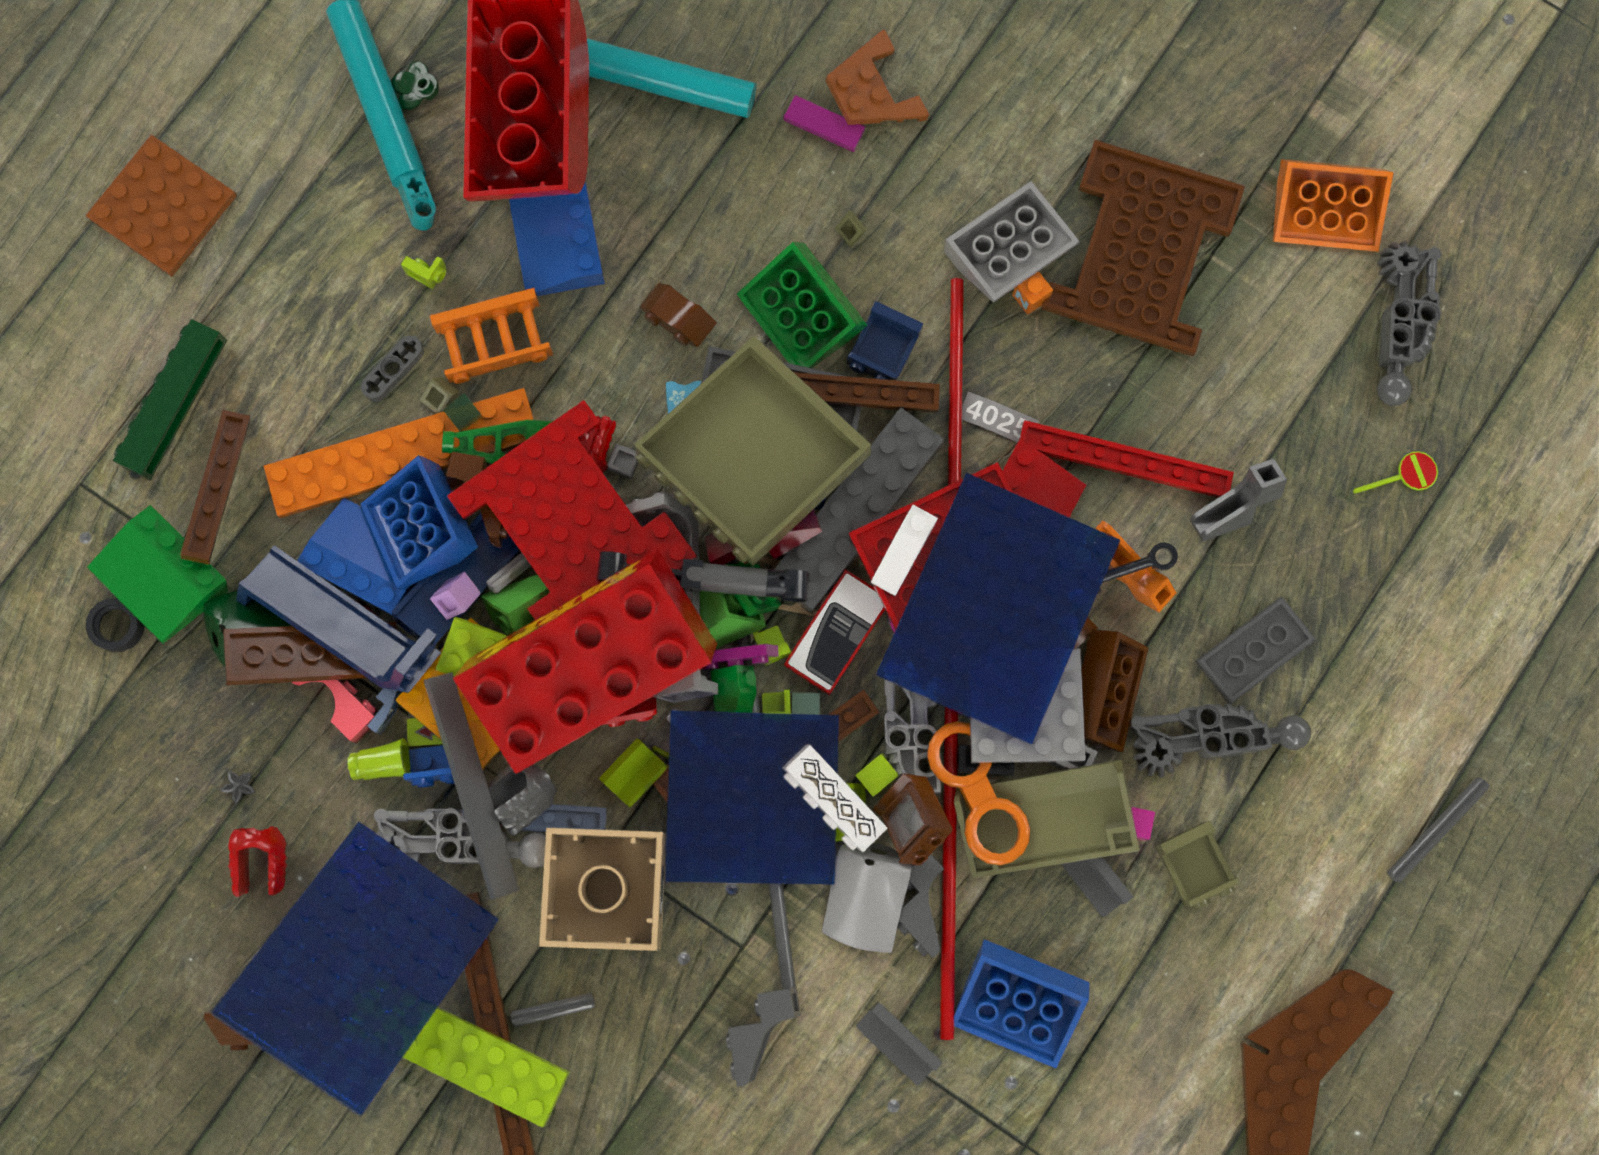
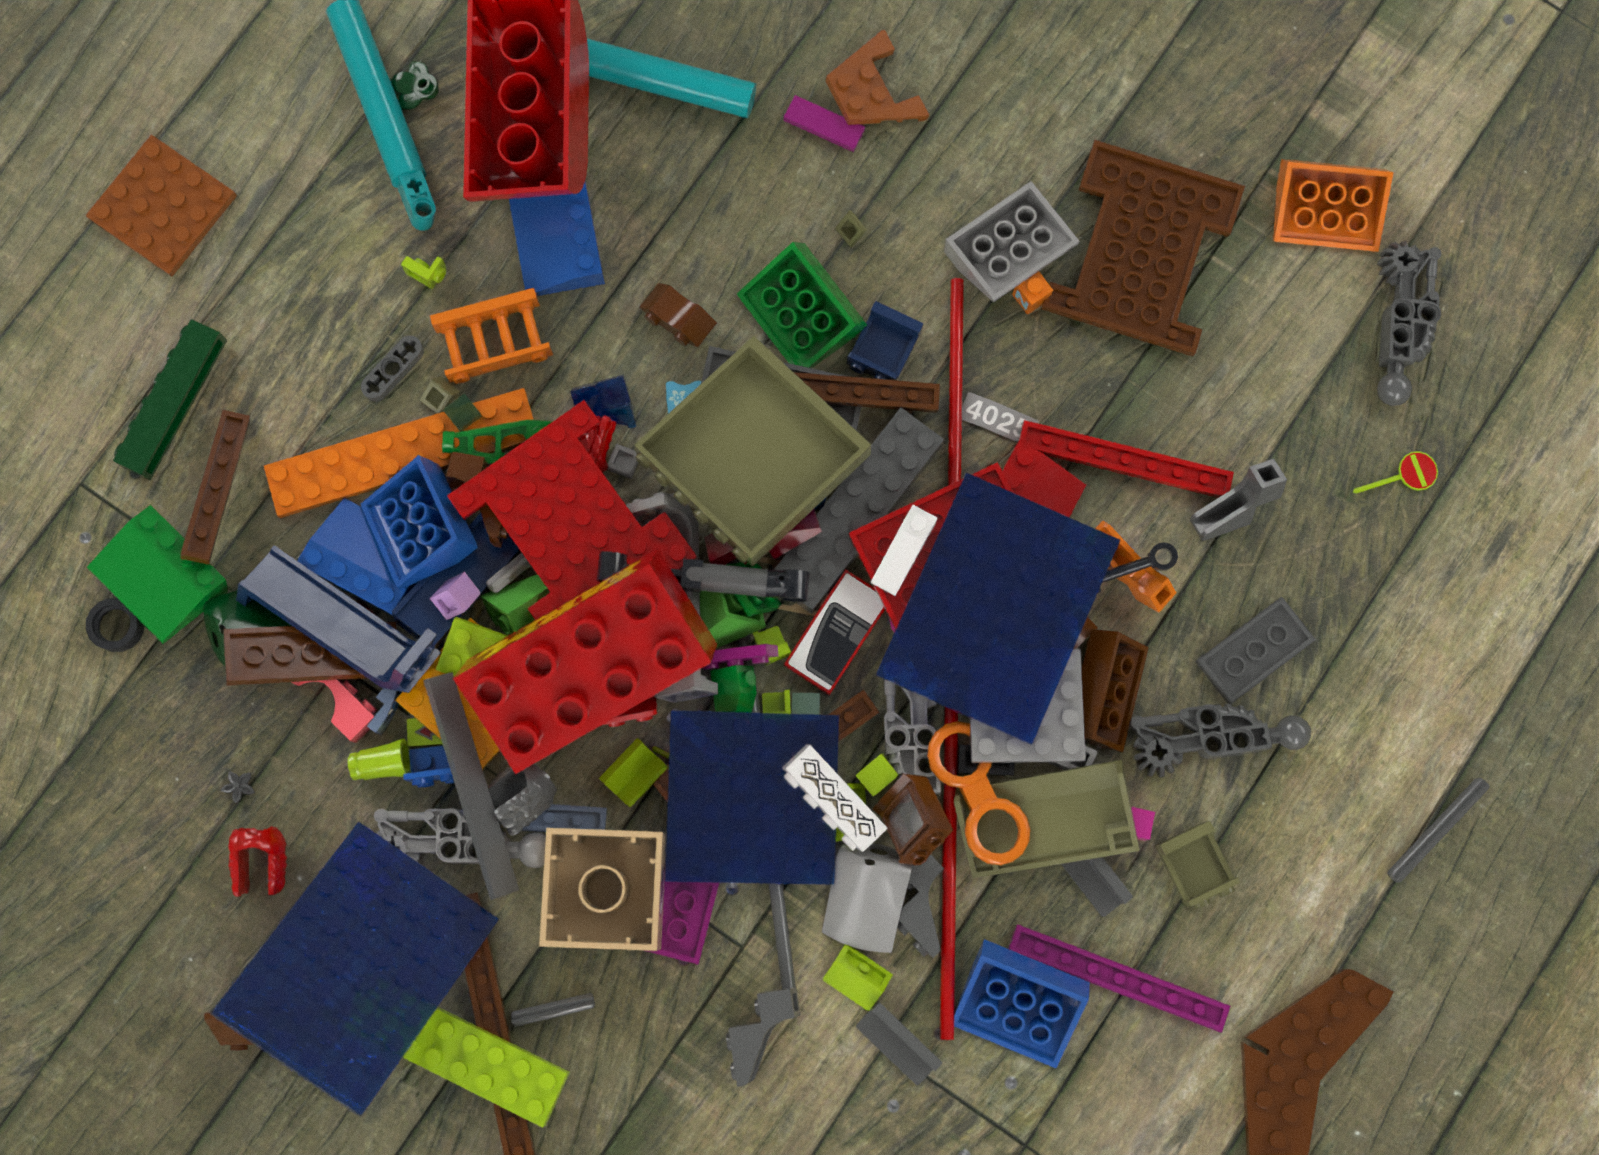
(607, 398): none -> clear blue slope
(686, 919): none -> magenta tile
(857, 977): none -> lime panel
(1120, 978): none -> magenta tile

